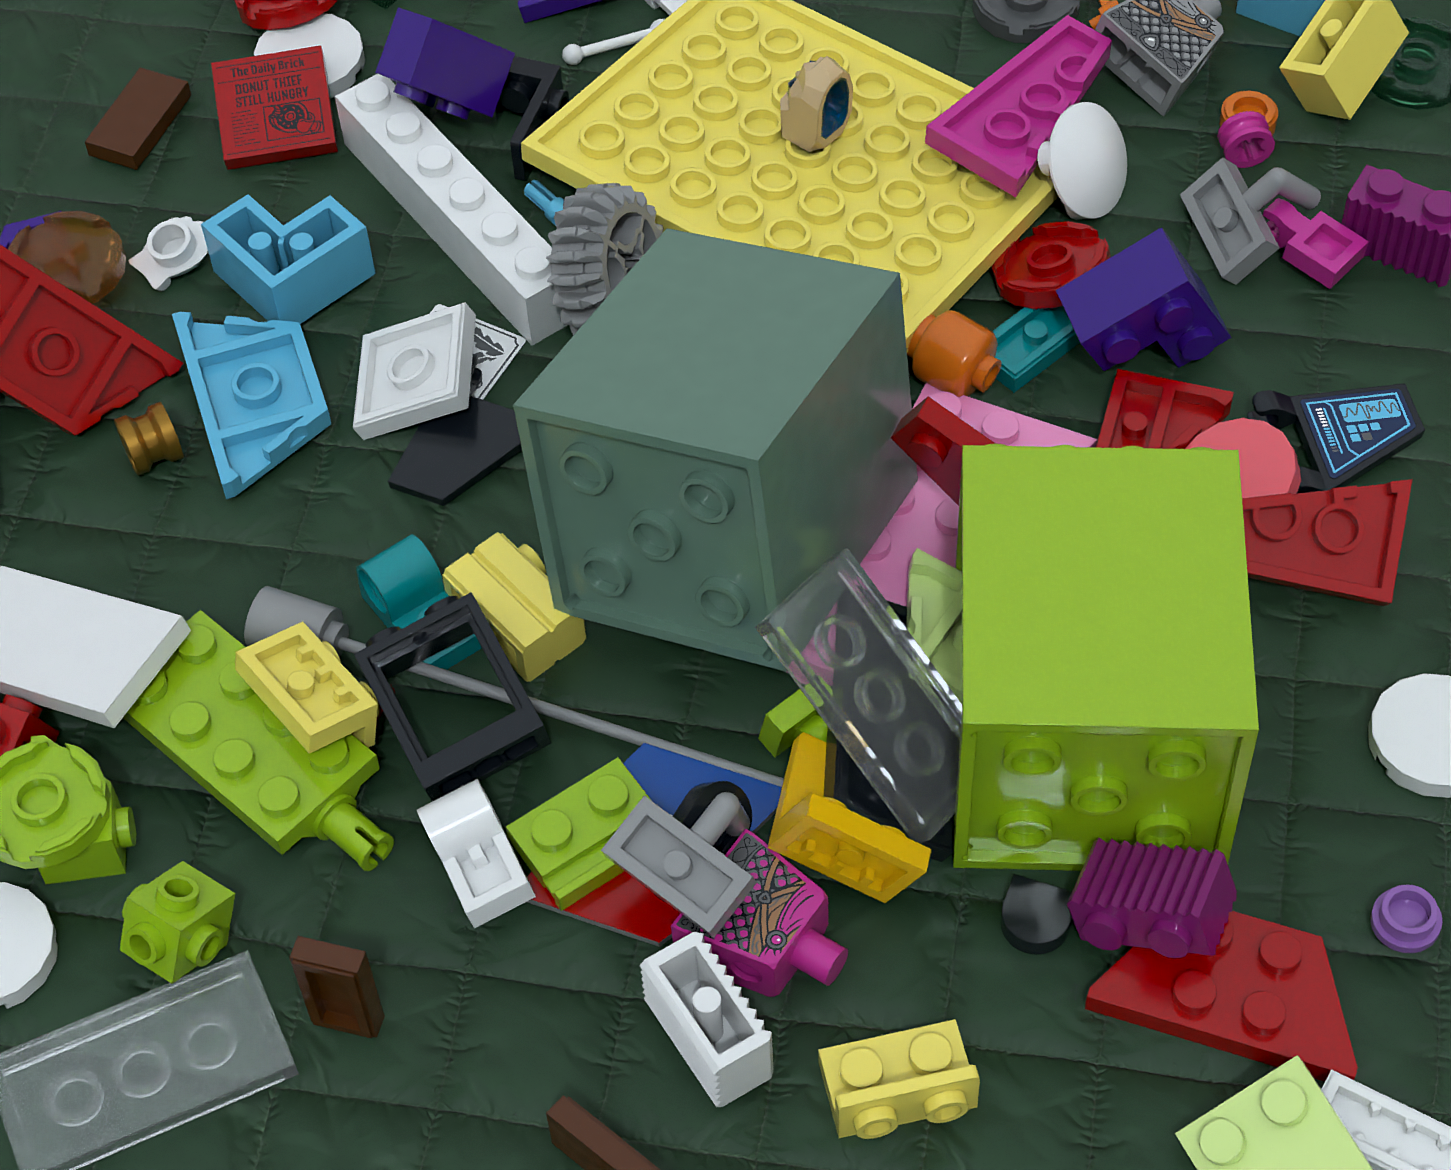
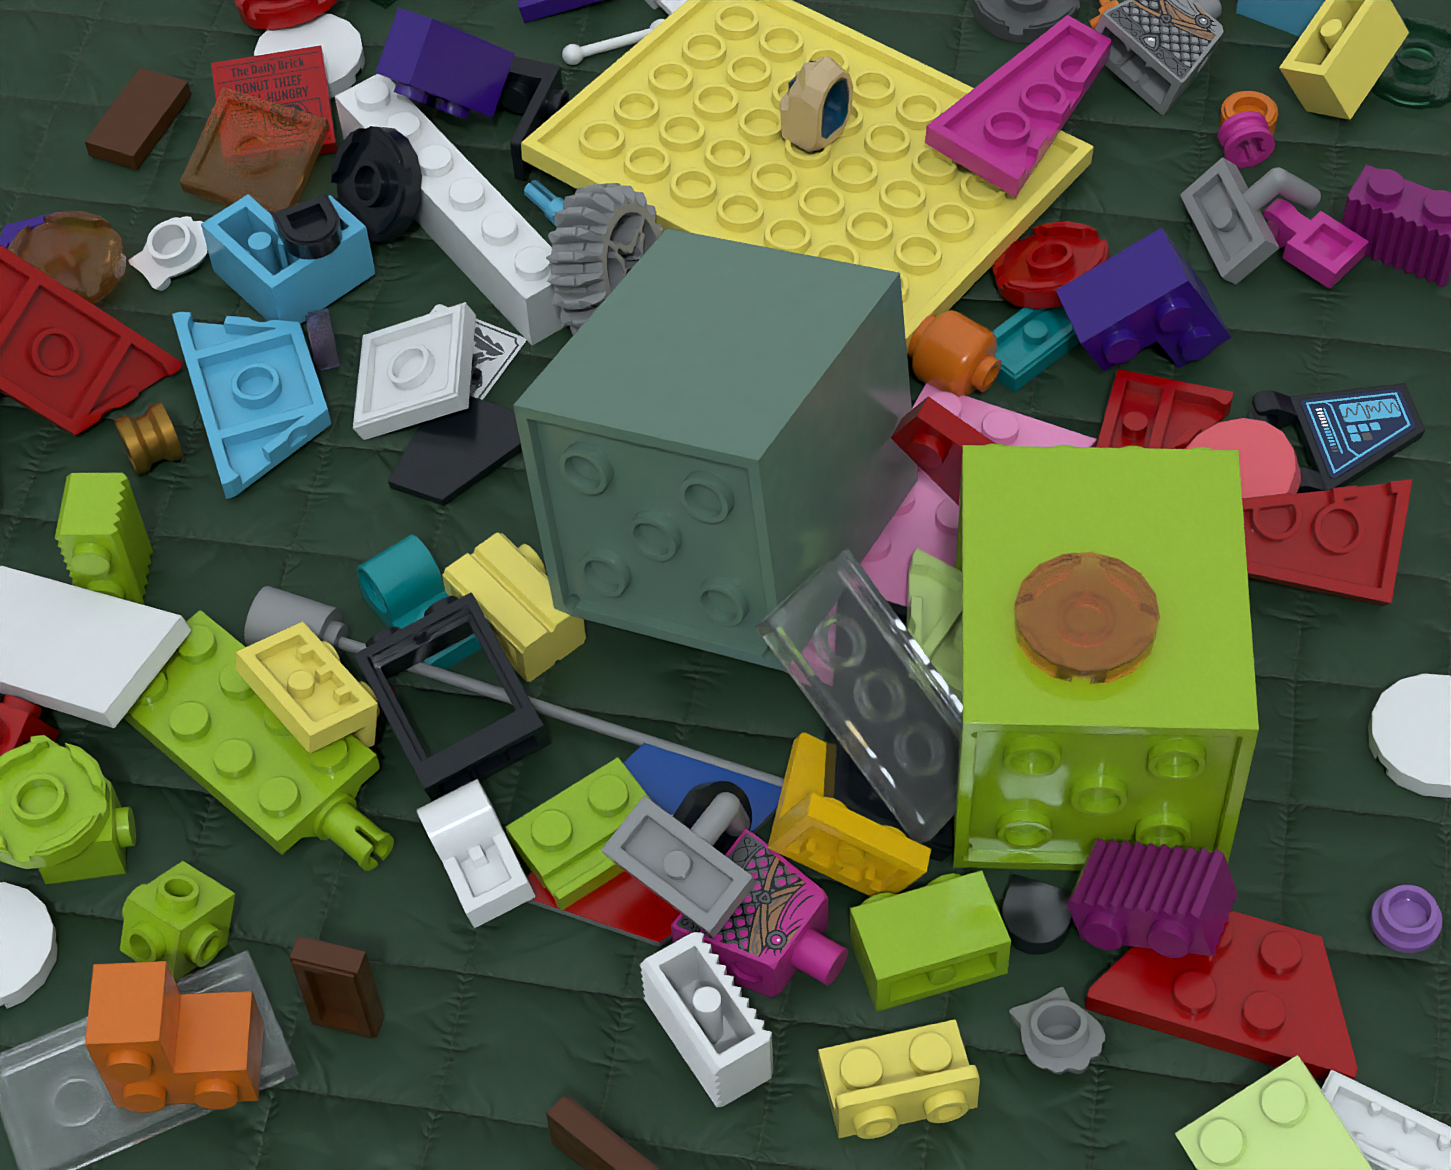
(104, 536): none -> lime brick
(171, 1045): none -> orange brick
(254, 151): none -> clear orange tile
(309, 228): none -> black tile
(322, 339): none -> tile
(378, 180): none -> black tile
(789, 721): lime tile -> none
(929, 939): none -> lime brick
(1058, 1033): none -> light grey animal
(1085, 160): white dish -> none
(1086, 617): none -> clear orange tile

